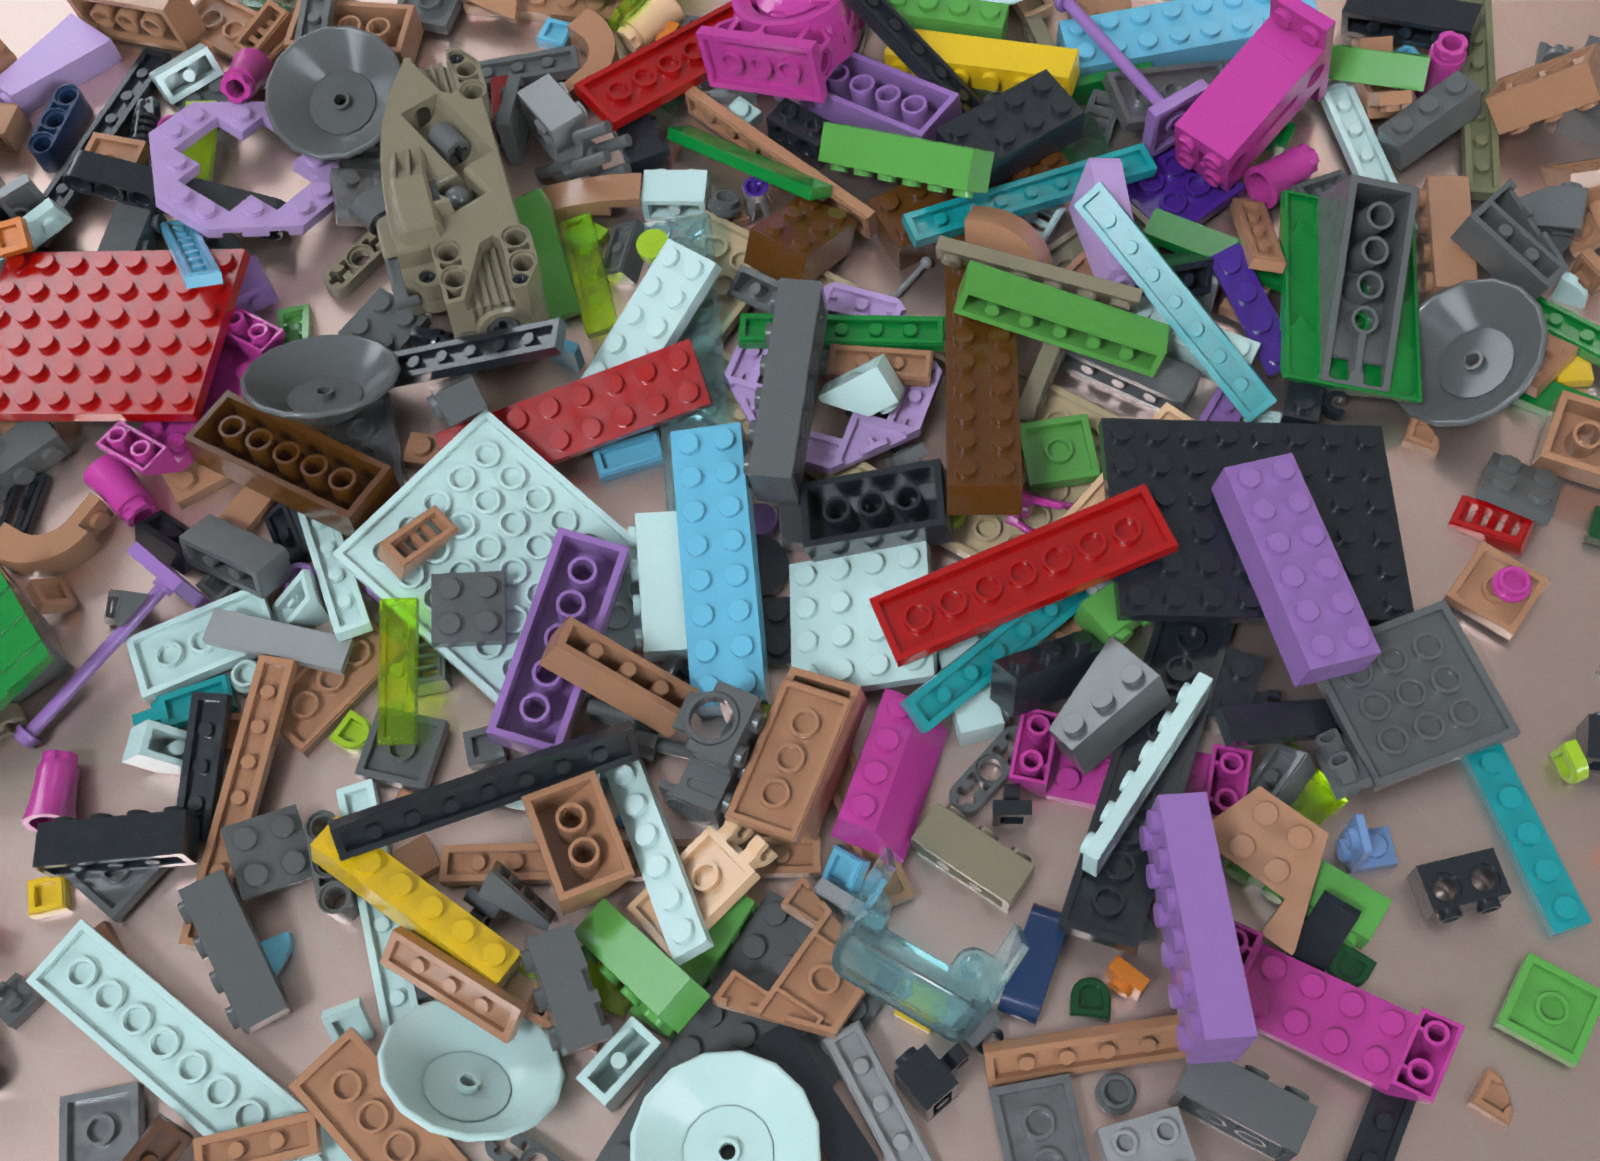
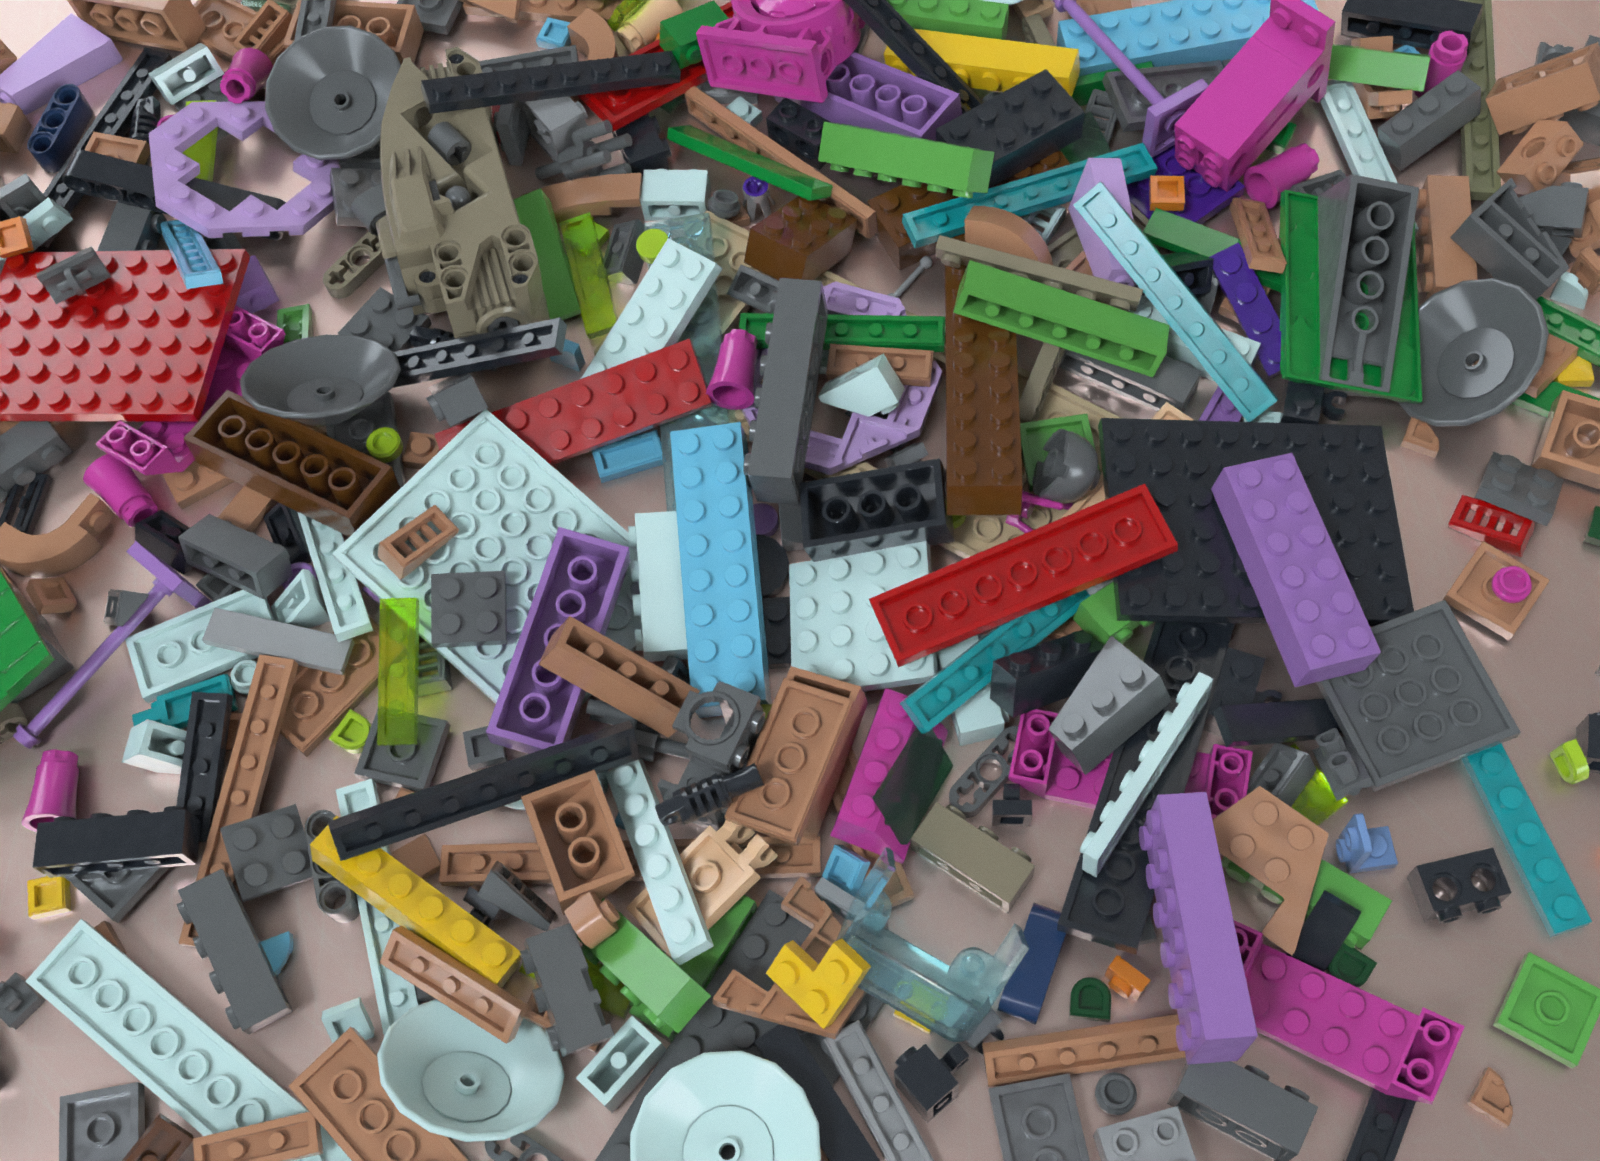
(73, 275): none -> dark grey hips
(384, 444): none -> lime tile
(549, 81): none -> black plate
(592, 919): none -> nougat plate
(679, 32): none -> green brick
(707, 796): none -> black hinge
(734, 372): none -> dark pink plant
(820, 987): none -> yellow plate
(913, 783): none -> piece
(1067, 469): none -> dark grey cylinder
(1166, 193): none -> orange plate
(1541, 156): none -> nougat brick

